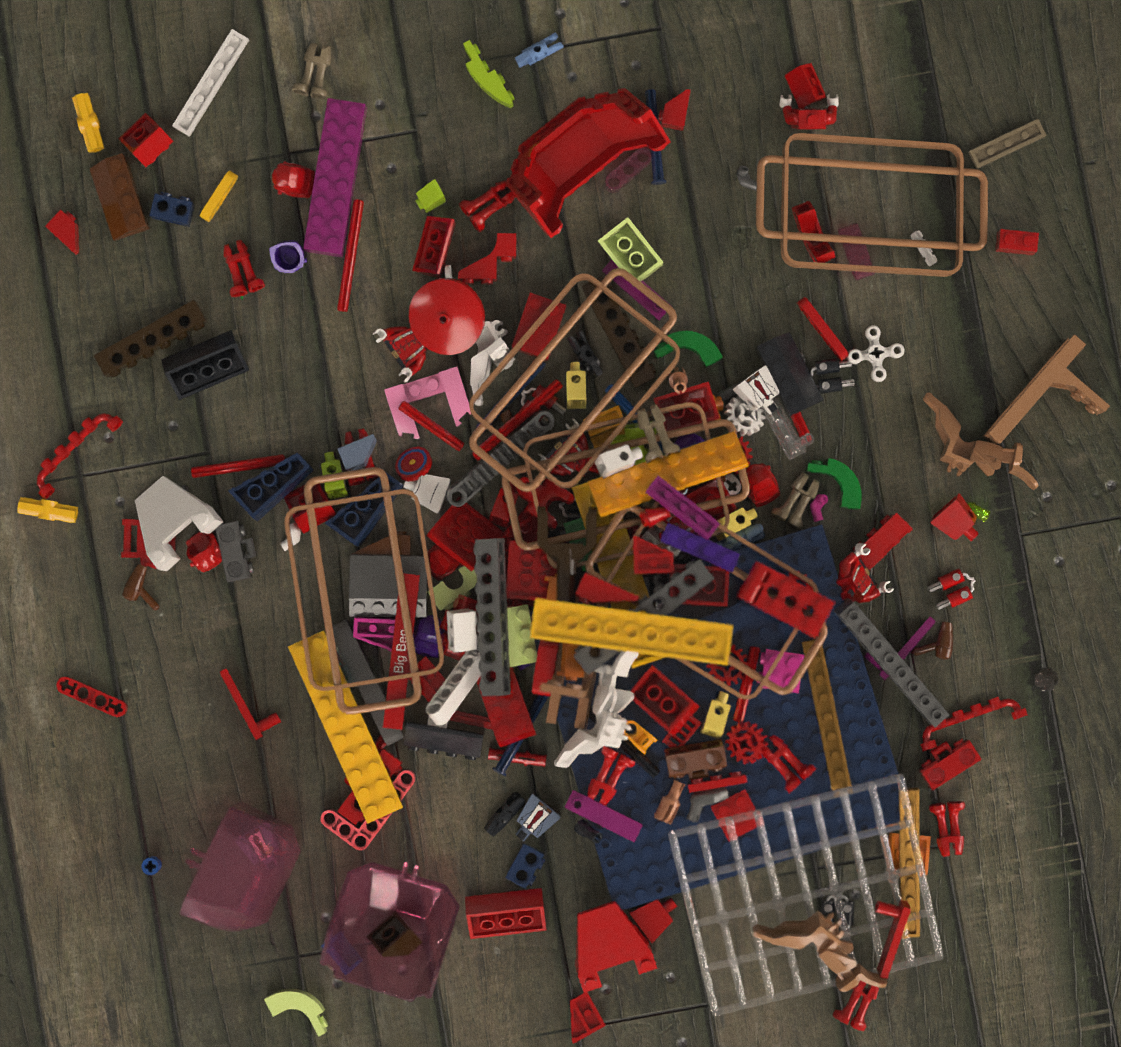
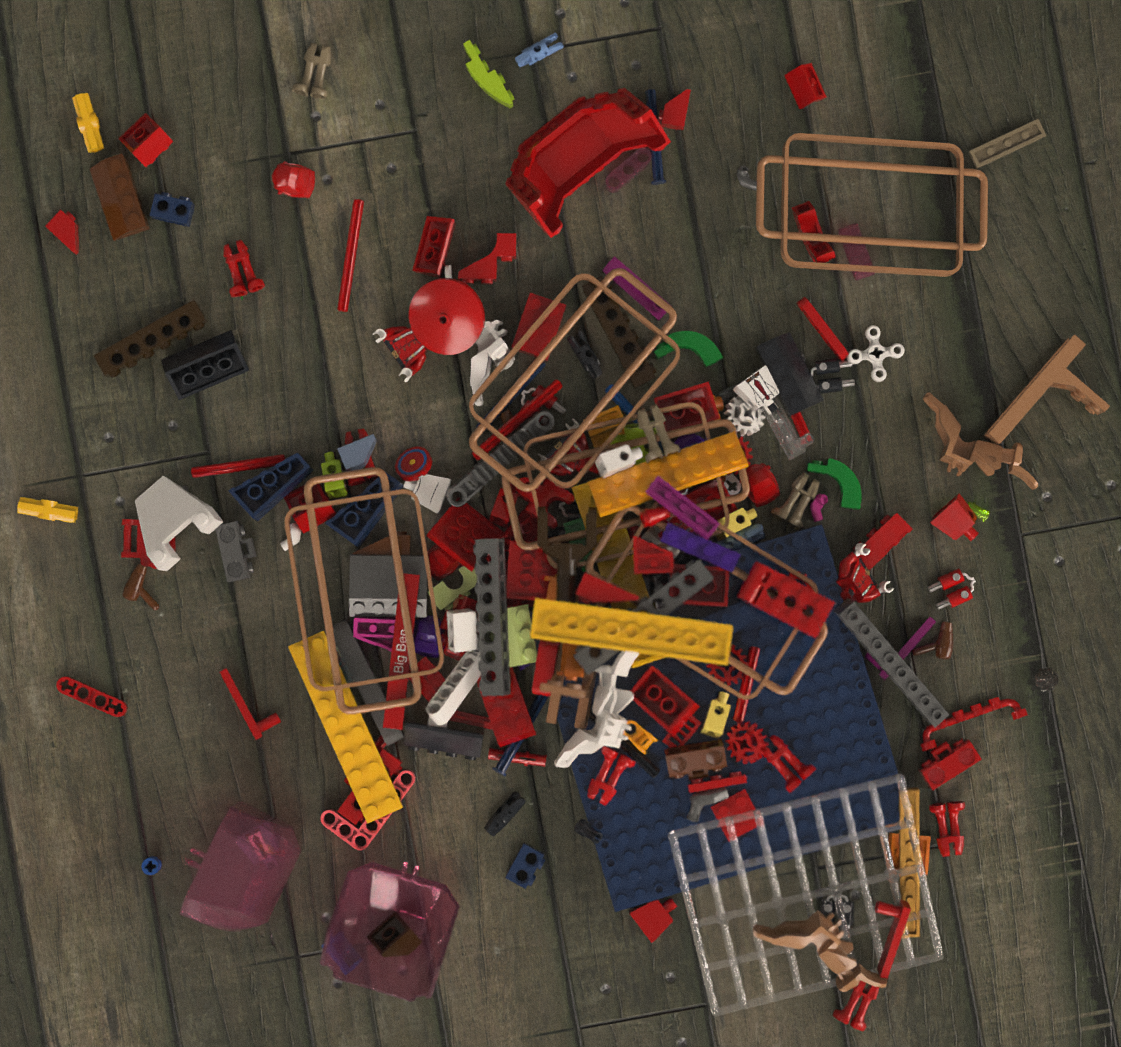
(63, 452): red bar -> none
(203, 551): red helmet -> none
(210, 82): white plate -> none
(219, 196): yellow beam -> none
(287, 256): dark purple helmet -> none
(298, 1000): yellowish green arch -> none
(335, 177): magenta brick -> none
(430, 196): lime slope -> none
(430, 425): red axle -> none
(445, 381): bright pink wedge -> none
(478, 219): red piece -> none
(505, 913): red slope -> none
(535, 818): torso -> none
(576, 391): light yellow torso -> none
(584, 1017): red wing -> none
(603, 816): magenta piece -> none
(607, 940): red wedge -> none
(630, 250): yellowish green slope -> none
(669, 803): nougat arm -> none
(678, 380): nougat arm -> none
(784, 669): dark pink plate -> none
(810, 117): red torso -> none
(827, 719): pearl gold tile -> none
(925, 252): white axle -> none
(1017, 242): red brick -> none

